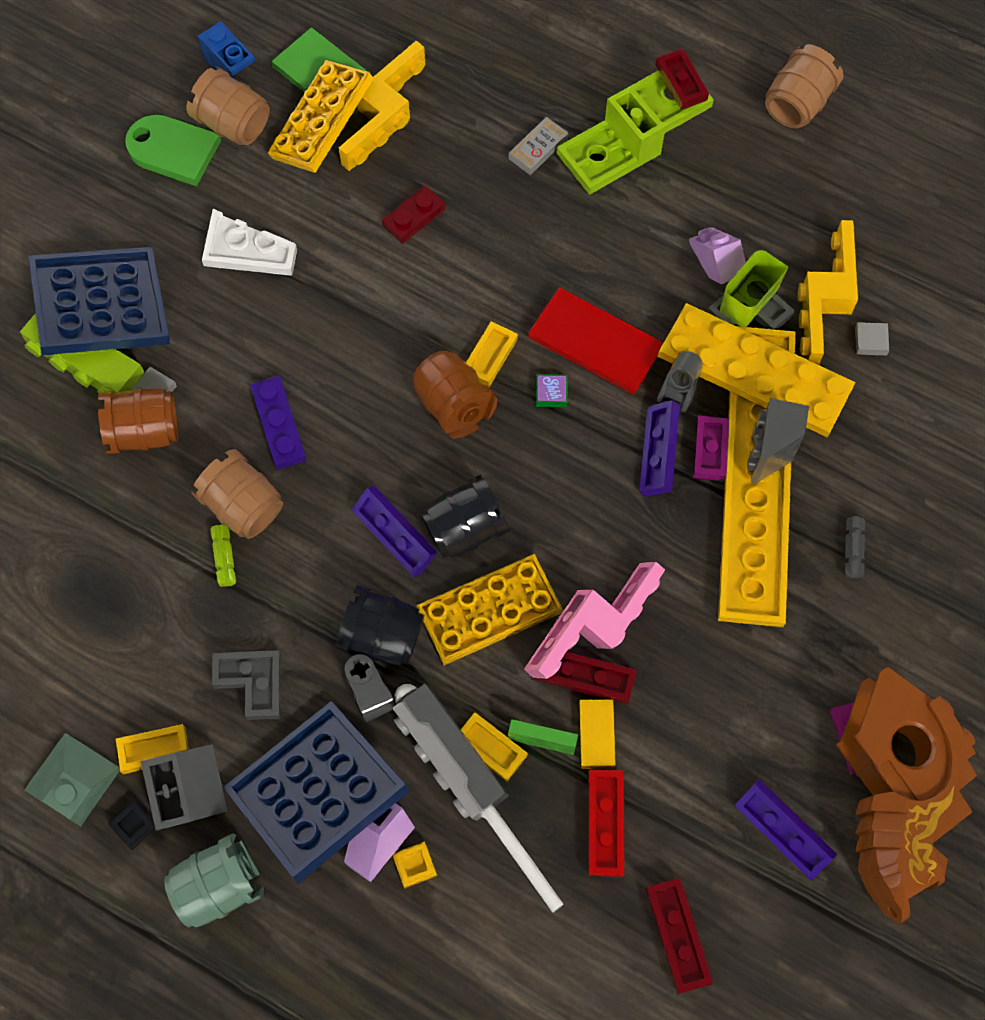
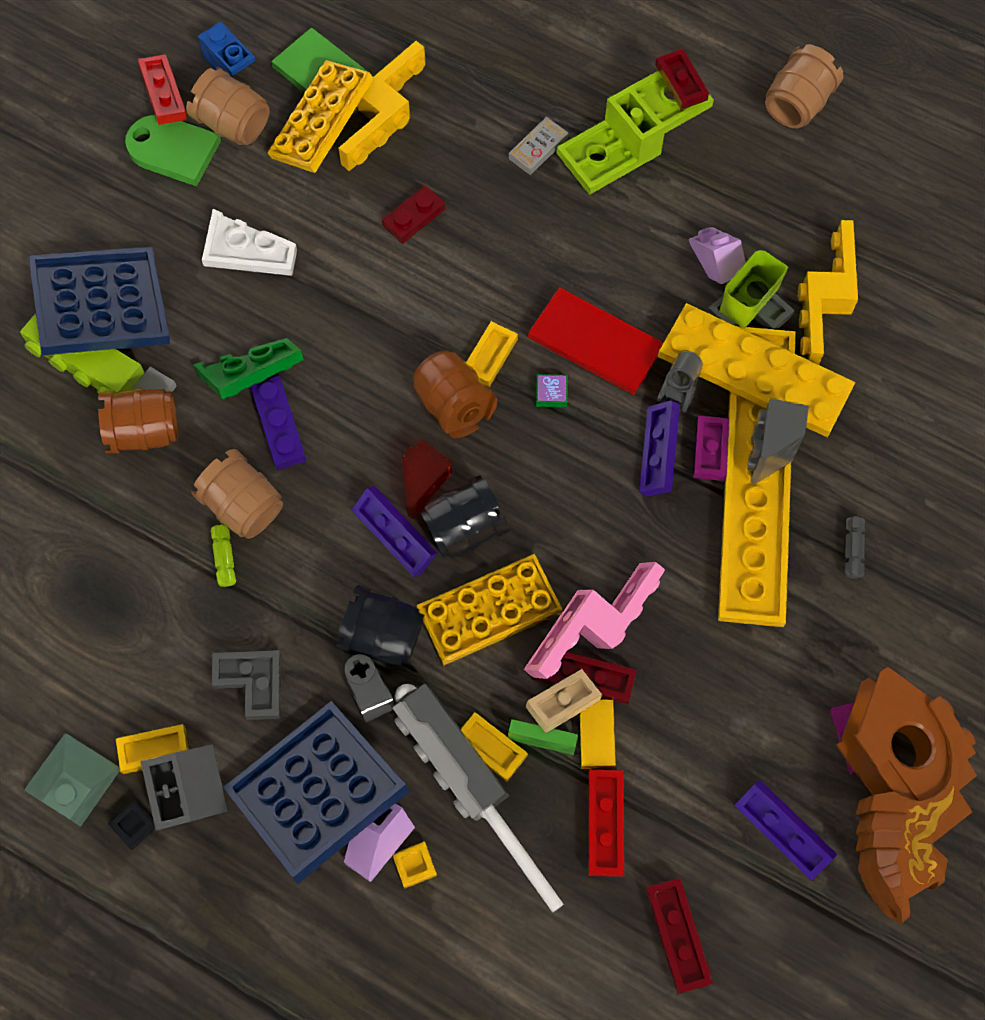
(162, 89): none -> red plate
(213, 883): sand green piece -> none
(241, 372): none -> green wing
(423, 475): none -> clear red slope
(563, 701): none -> tan plate
(872, 338): light grey tile -> none

